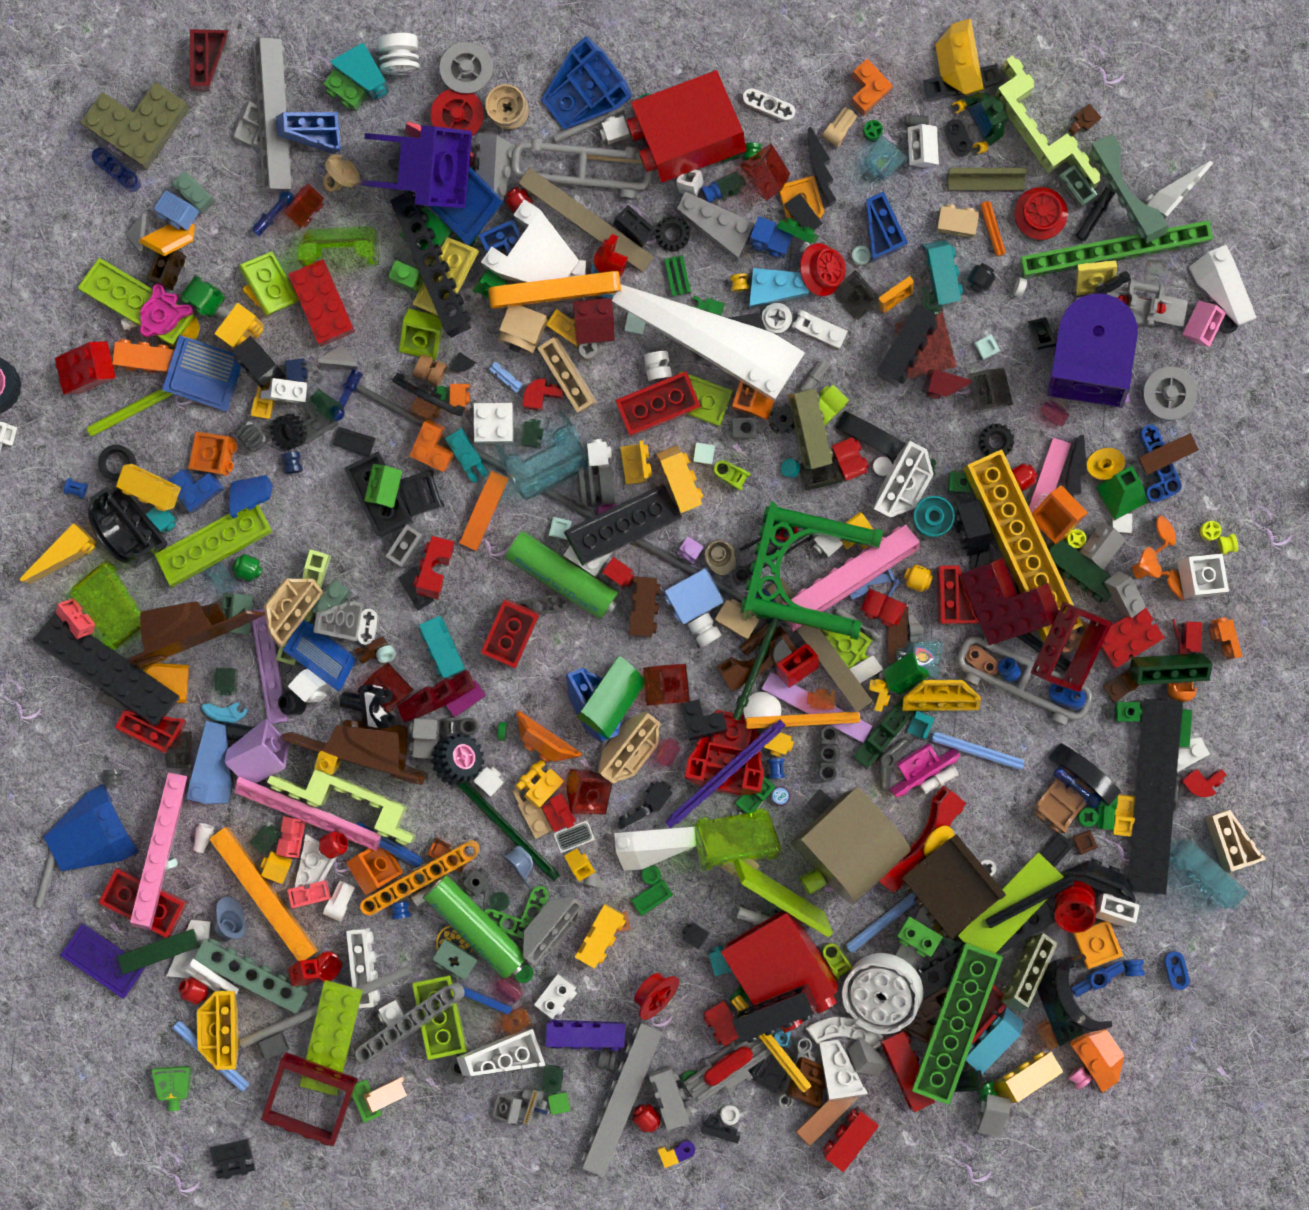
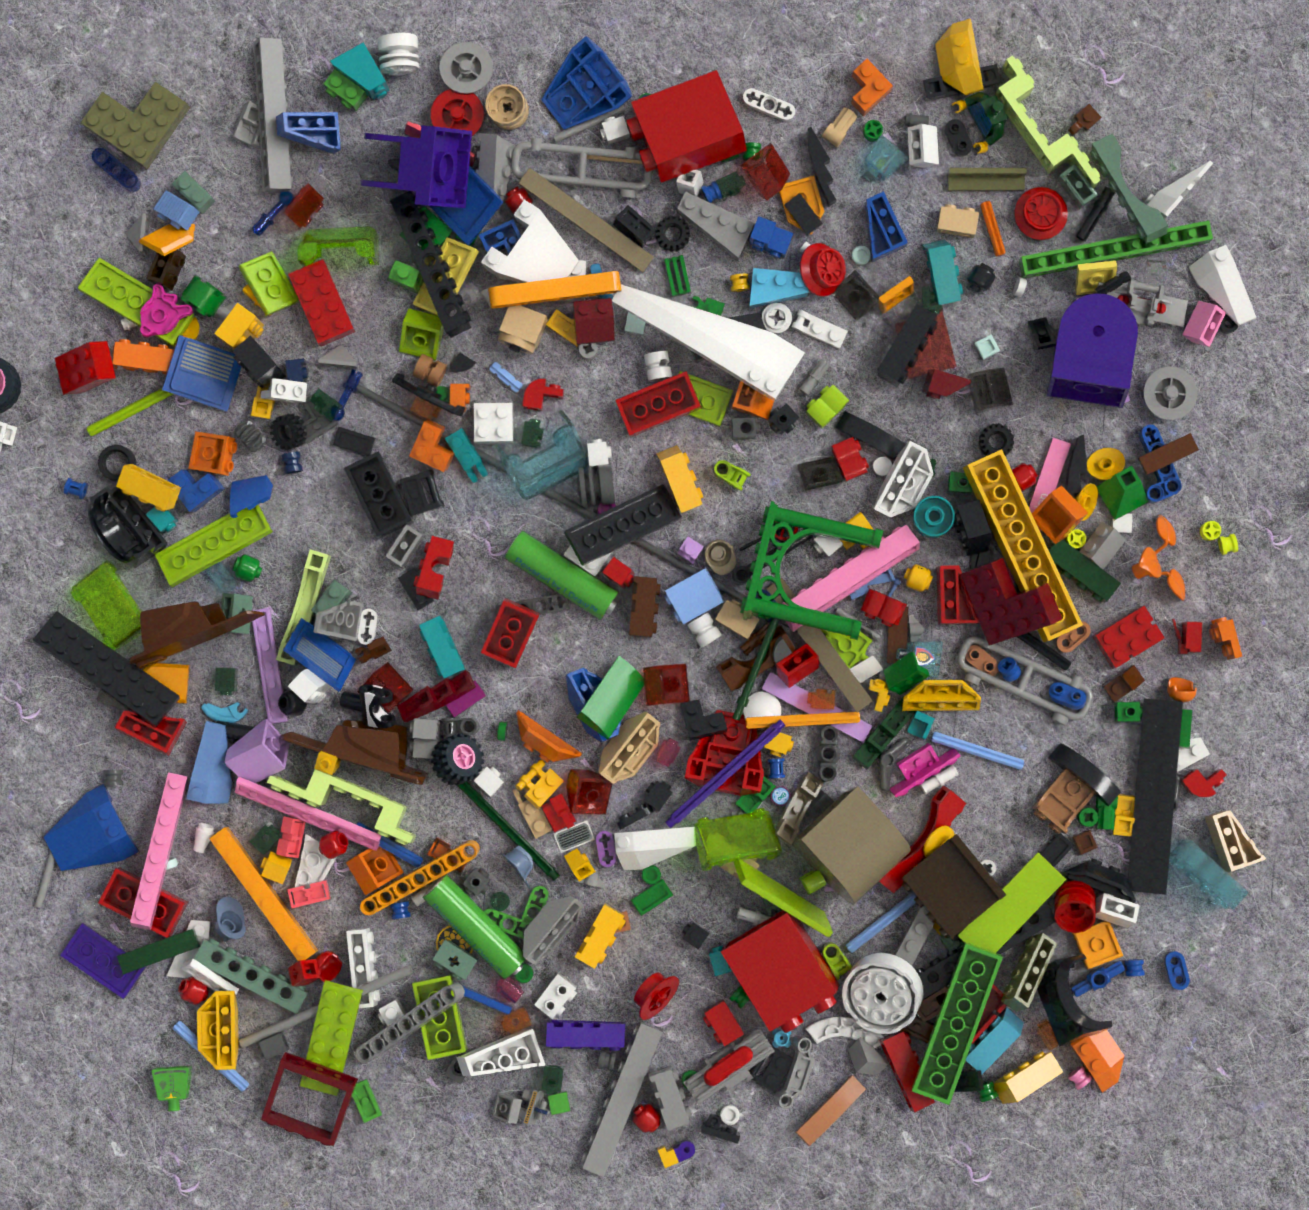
(66, 549): yellow slope -> none
(78, 622): coral piece -> none
(179, 752): clear smoke wing -> none
(205, 54): dark red wedge -> none
(229, 1153): black plate -> none
(289, 607): tan wedge -> none
(338, 903): white piece -> none
(341, 171): tan tile -> none
(383, 485): bright green panel -> none
(385, 654): light aqua tile -> none
(385, 1094): light nougat panel -> none
(484, 510): orange slope -> none
(486, 281): green brick -> none
(558, 527): light aqua tile -> none
(567, 375): tan brick -> none
(601, 850): none -> medium lavender beam
(607, 260): red brick -> none
(635, 464): yellow bracket -> none
(704, 453): light aqua tile -> none
(774, 1013): black brick -> none
(777, 1052): yellow axle -> none
(790, 468): teal tile -> none
(791, 227): green plate -> none
(796, 808): none -> dark tan slope
(810, 428): olive brick -> none
(815, 1075): reddish brown slope -> none
(839, 1074): white wing -> none
(850, 1138): red brick -> none
(919, 936): bright green brick -> none
(993, 1115): light grey brick -> none
(1030, 901): black axle -> none
(1054, 413): clear pink brick -> none
(1068, 780): clear blue pin -> none
(1085, 654): dark red window -> none
(1088, 499): none -> yellow dish
(1125, 594): light grey brick -> none
(1170, 669): dark green brick -> none
(1203, 576): white brick -> none

